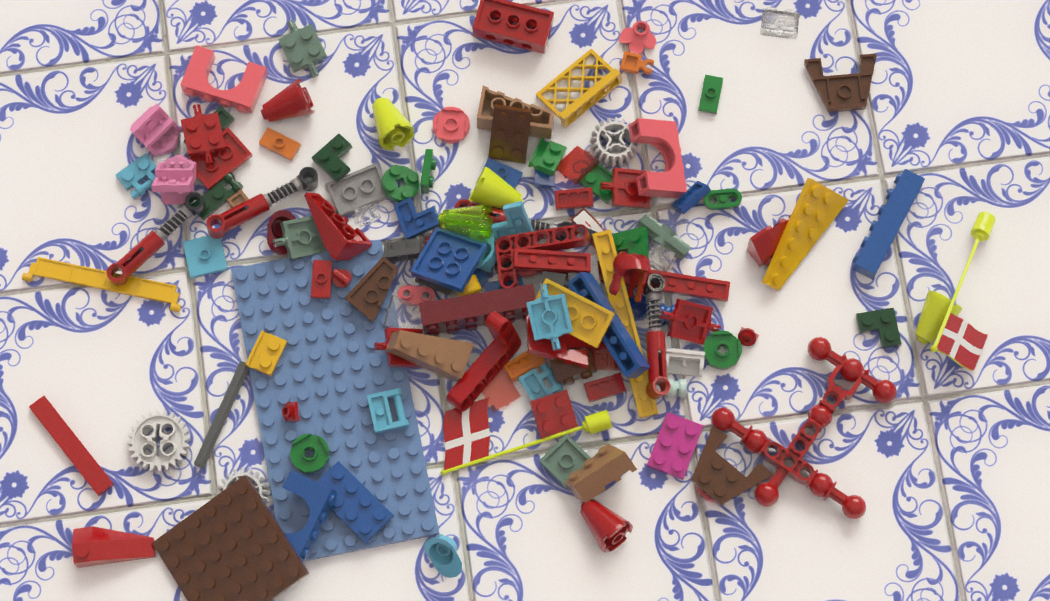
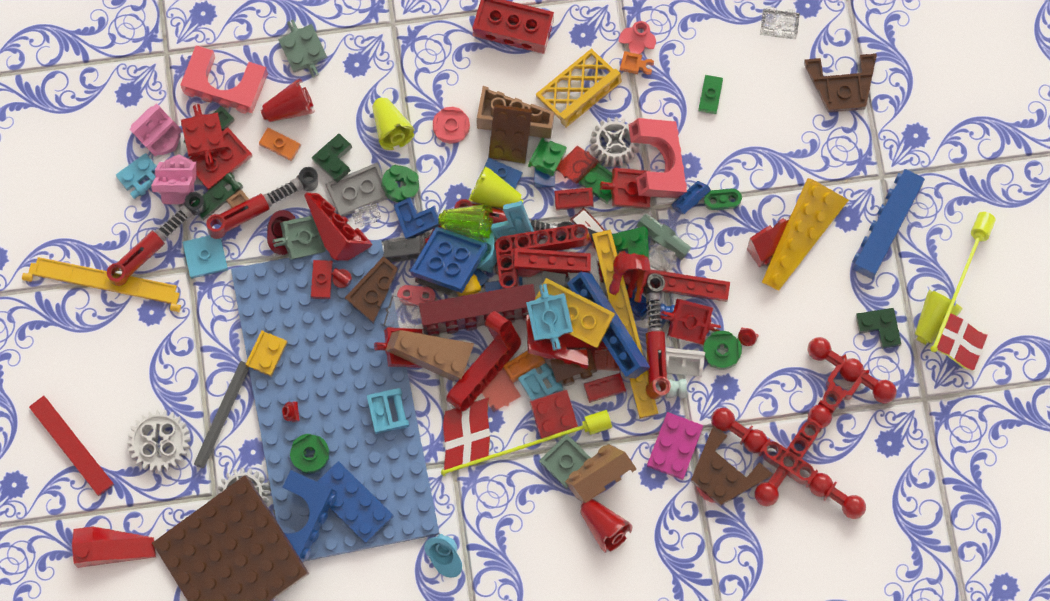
(428, 165): green plate -> none

